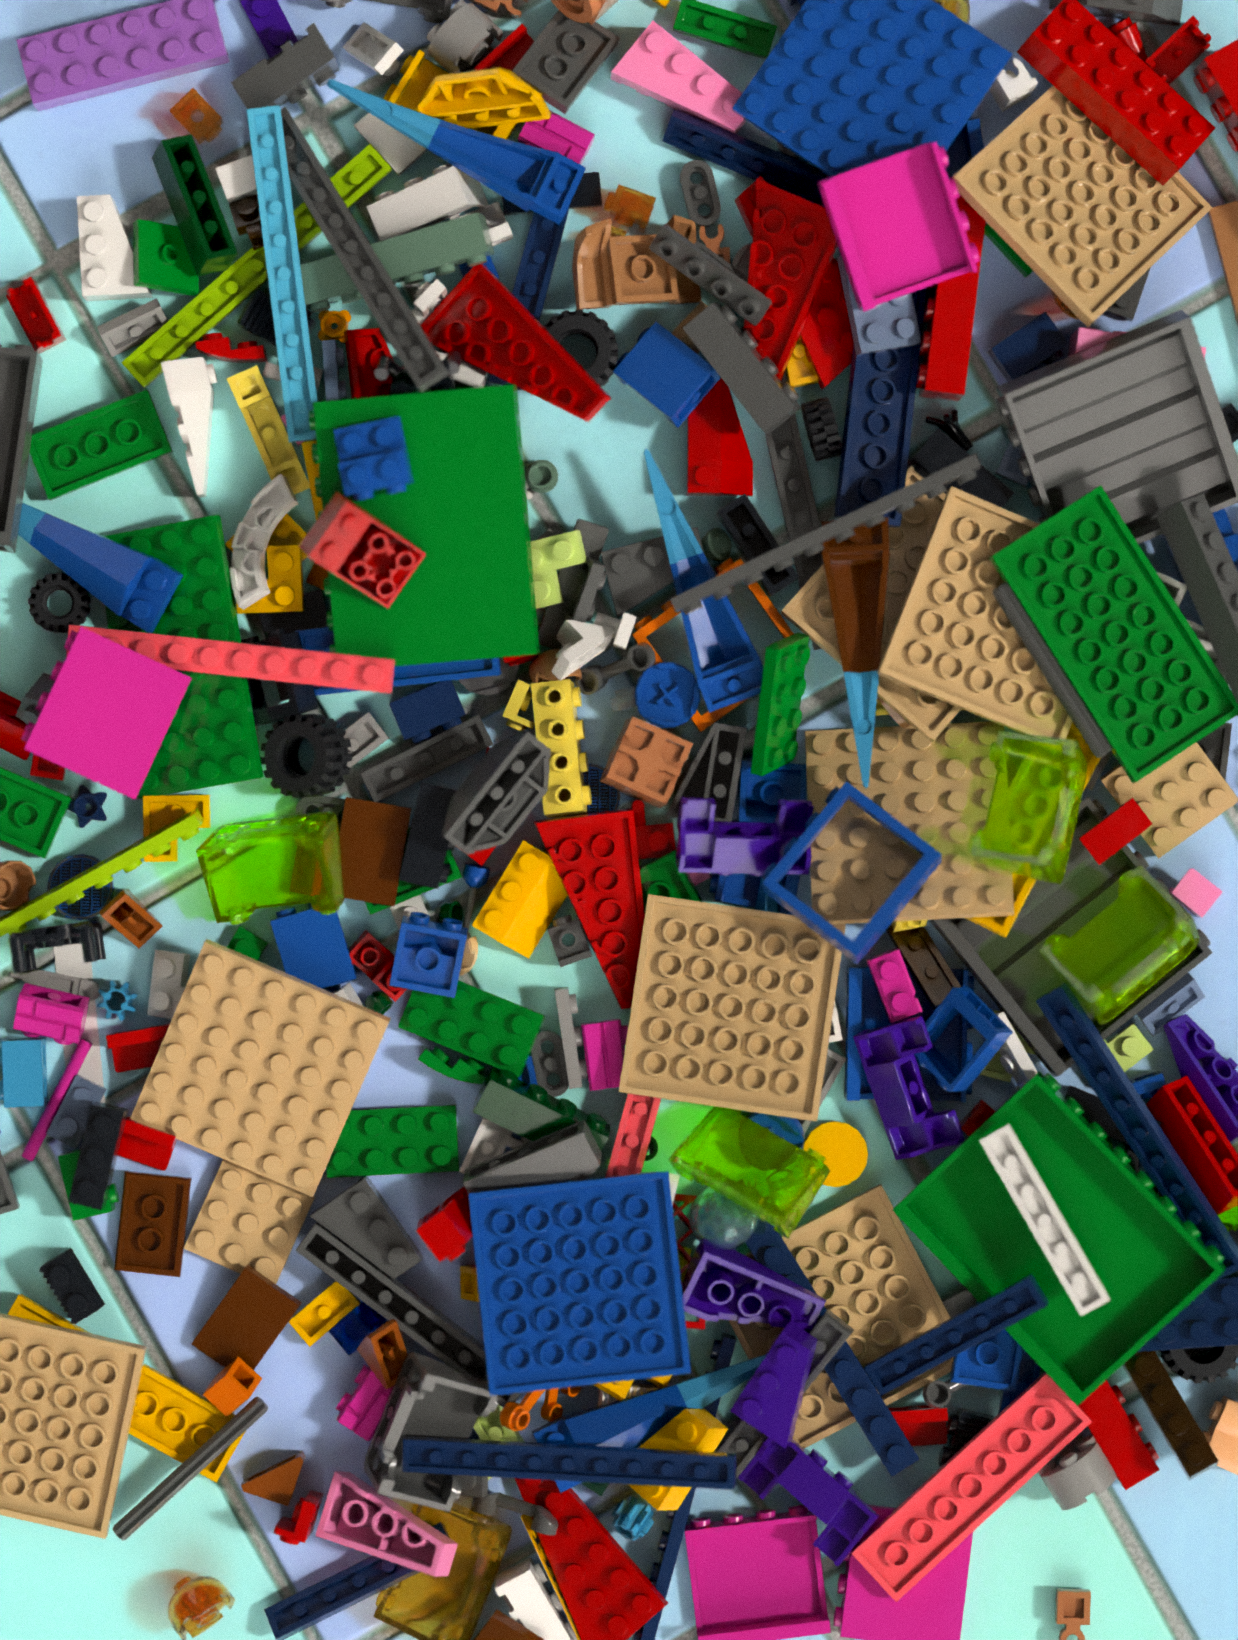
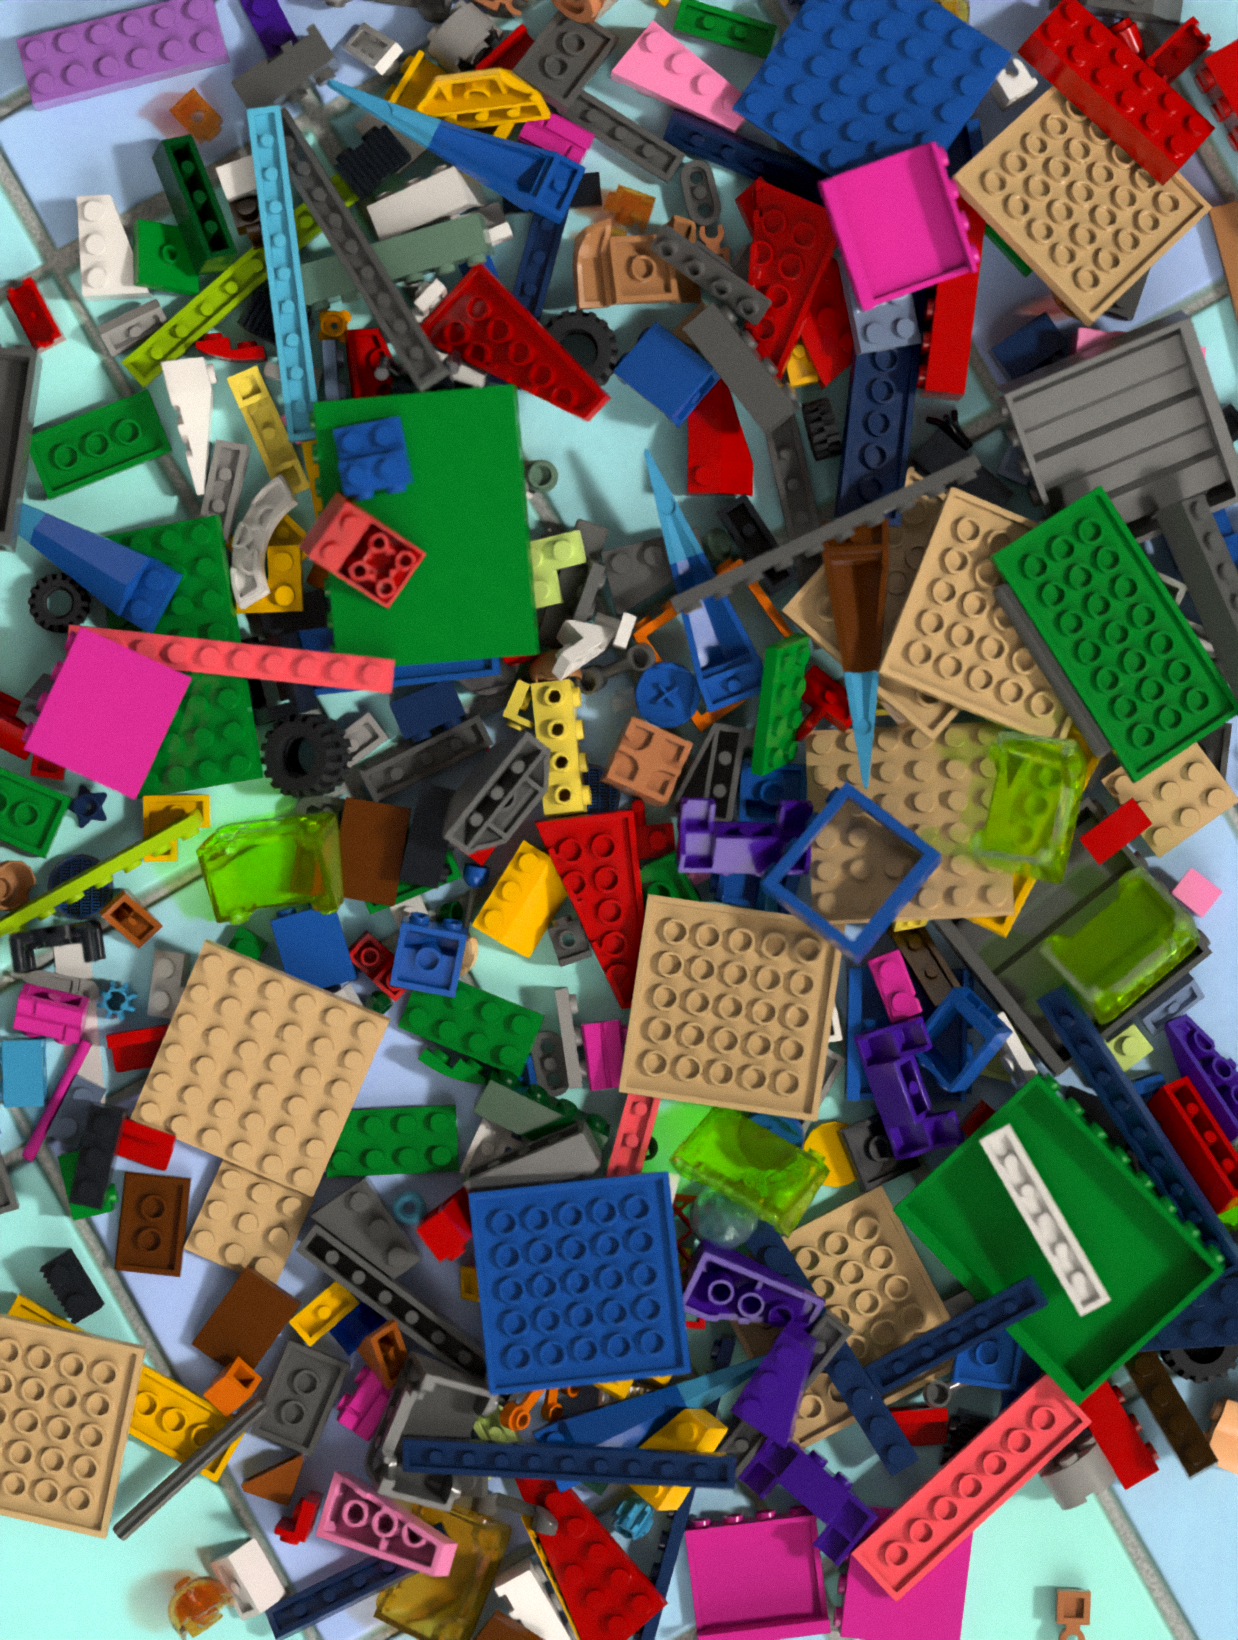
(225, 483): none -> light grey plate
(249, 1579): none -> white panel
(301, 1397): none -> dark grey plate
(371, 161): none -> black brick
(402, 1215): none -> medium azure plate
(625, 136): none -> dark grey plate
(827, 701): none -> red plate
(871, 1153): none -> black tile

